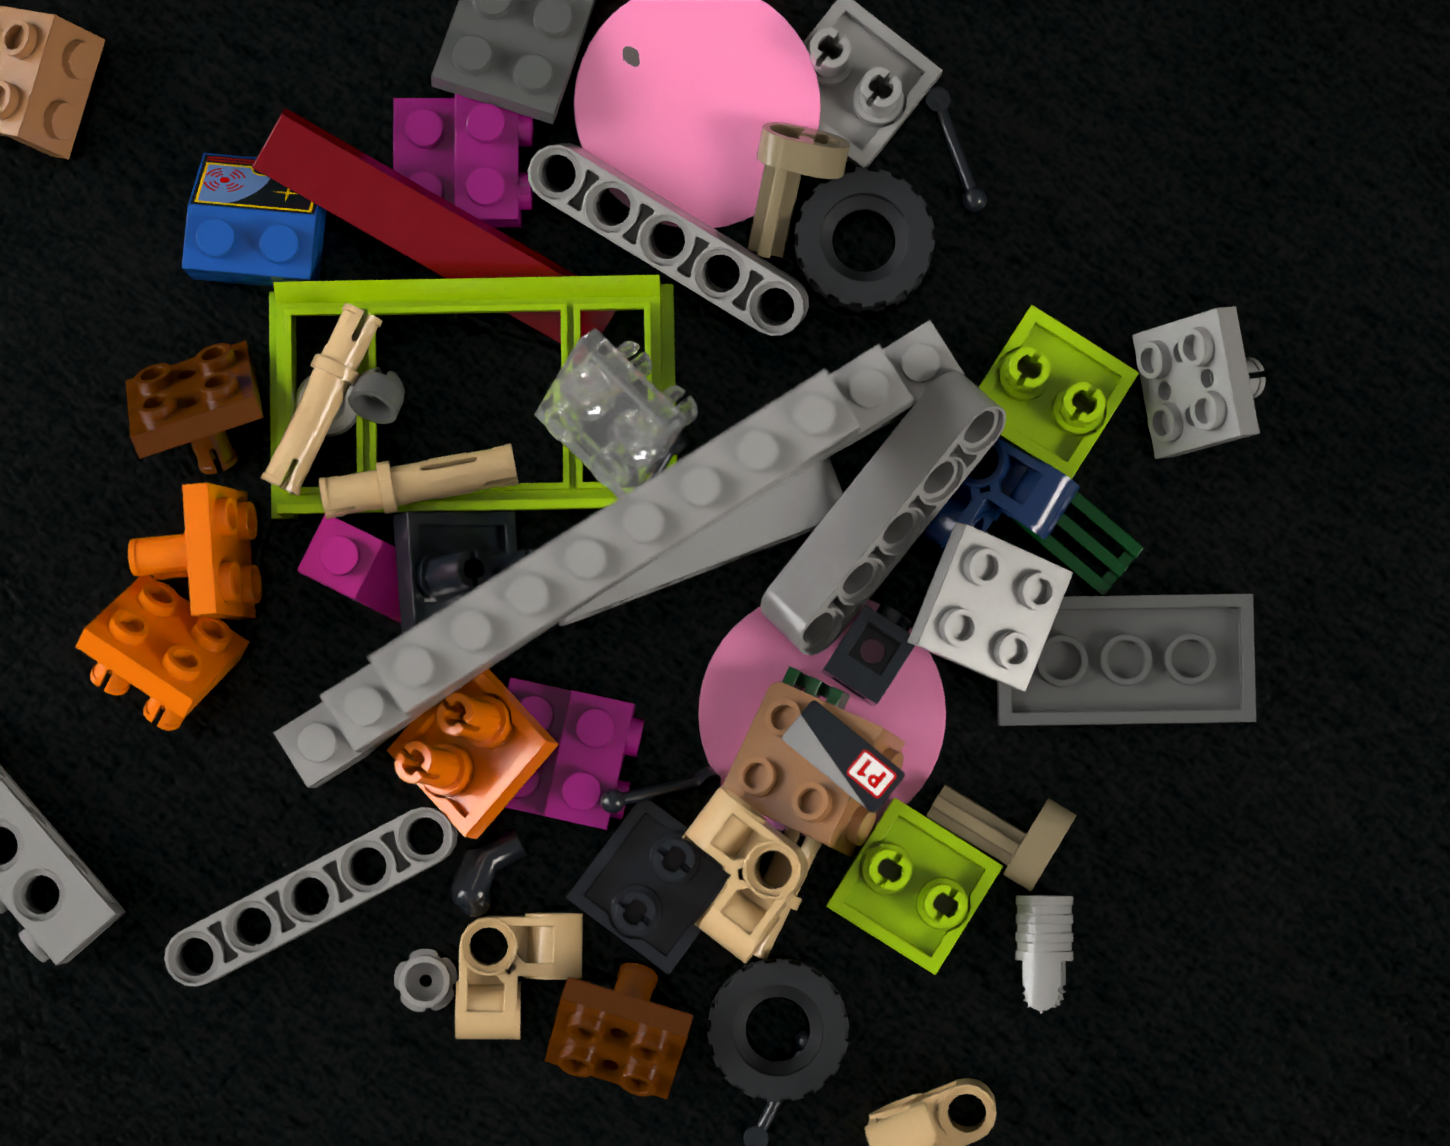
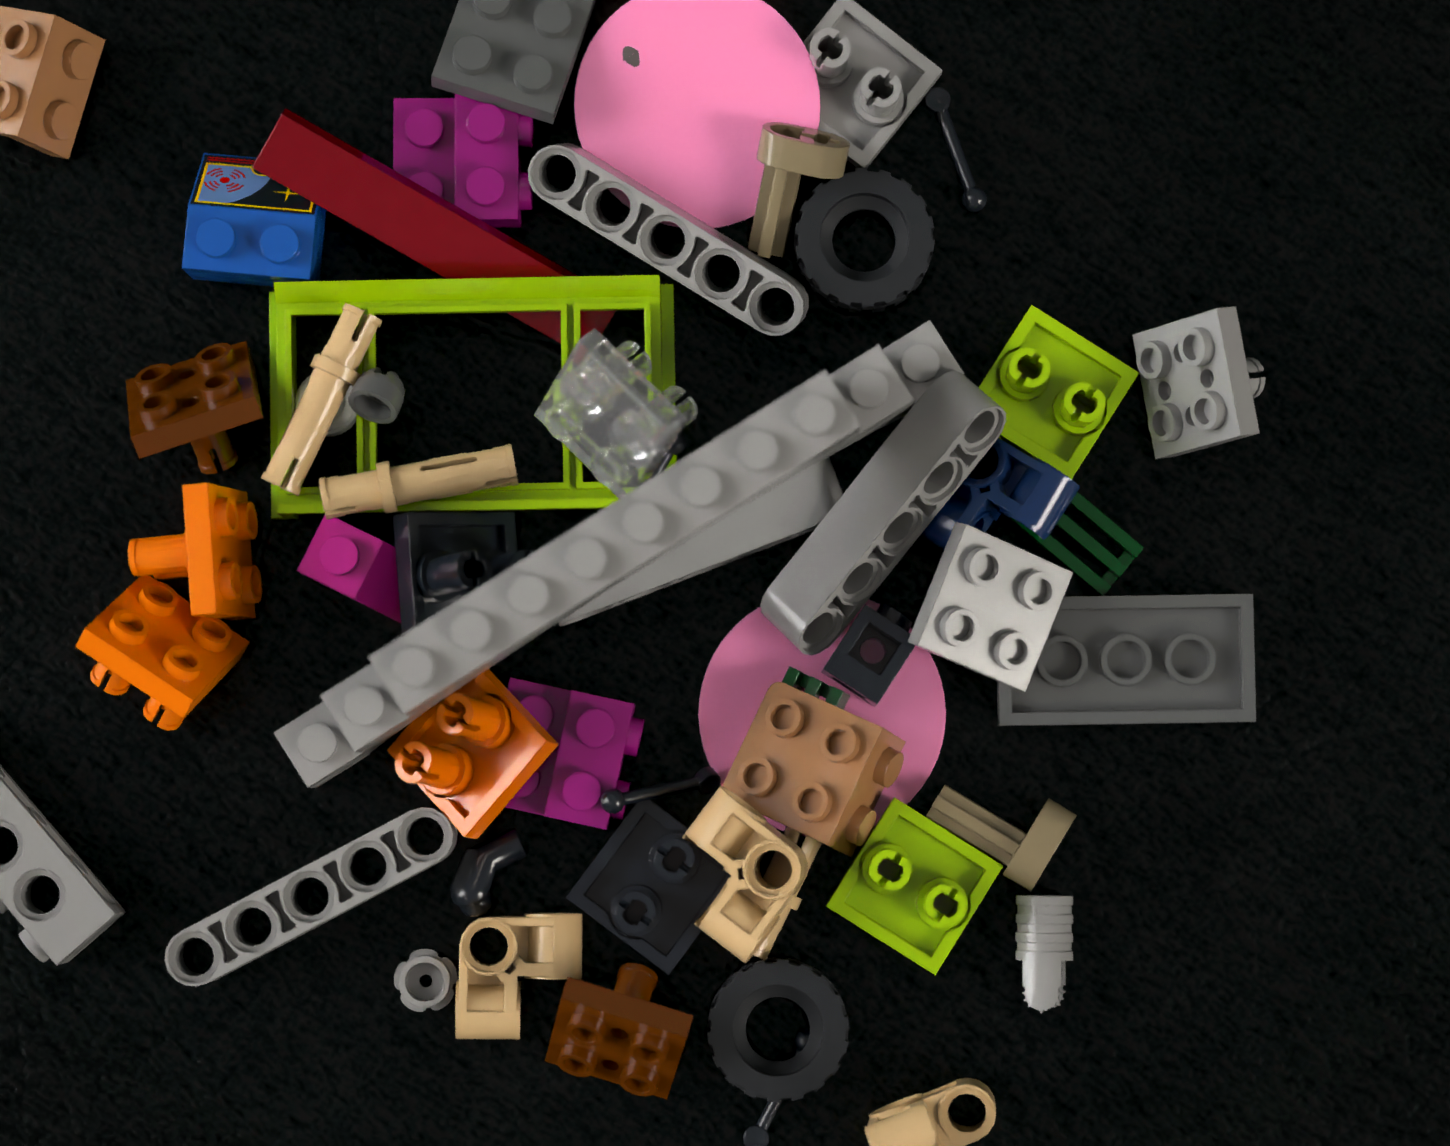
(843, 756): sticker -> none

